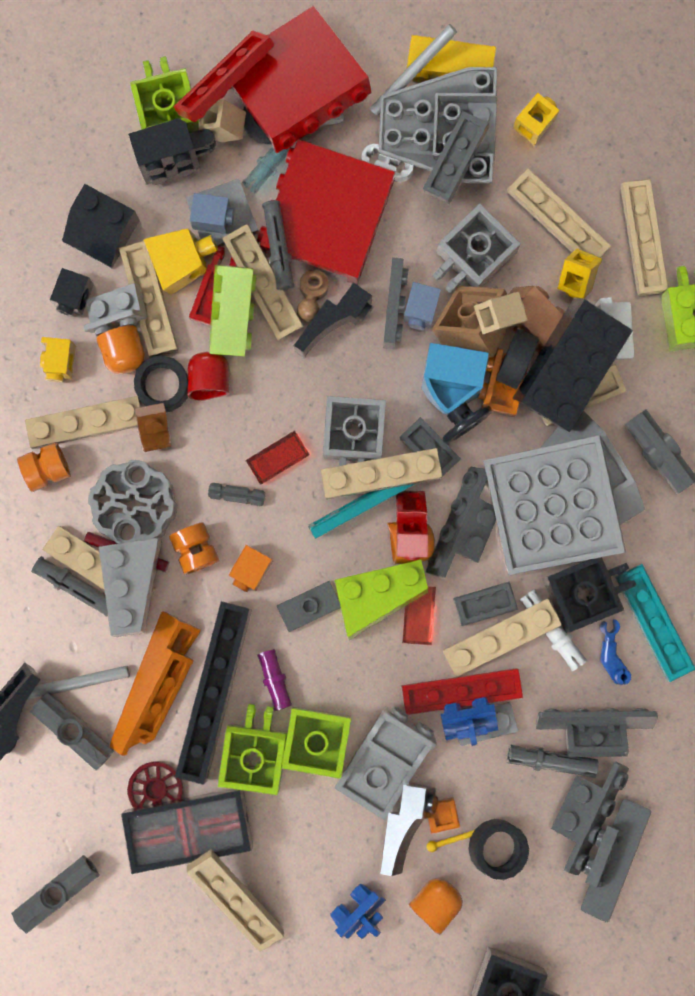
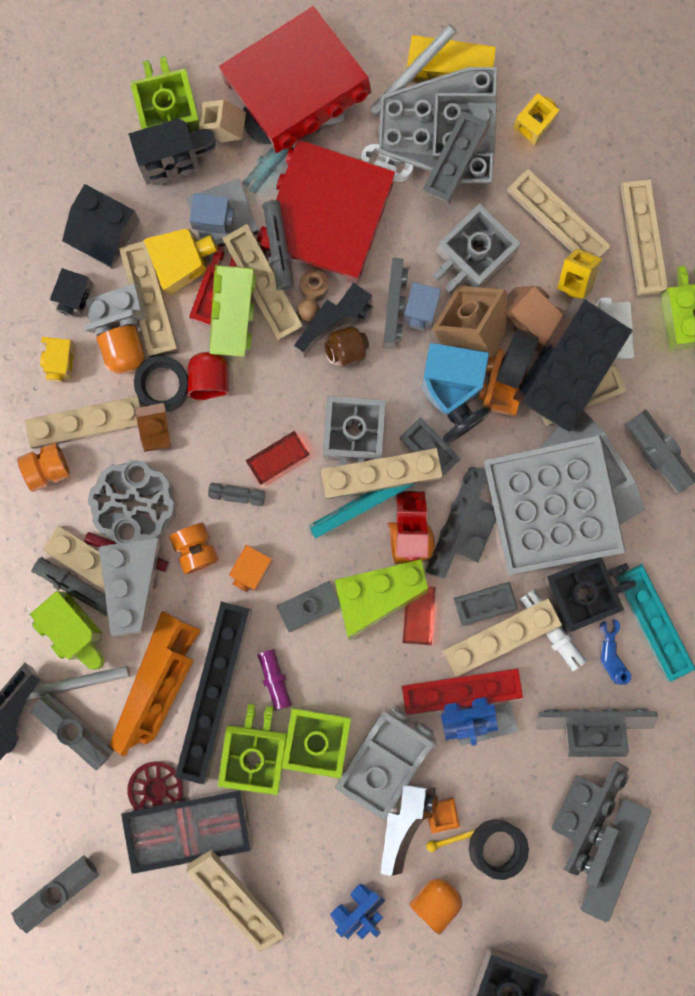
(69, 629): none -> lime hinge
(224, 76): red plate -> none
(346, 346): none -> reddish brown head
(500, 312): tan brick -> none
(547, 760): dark grey pin -> none

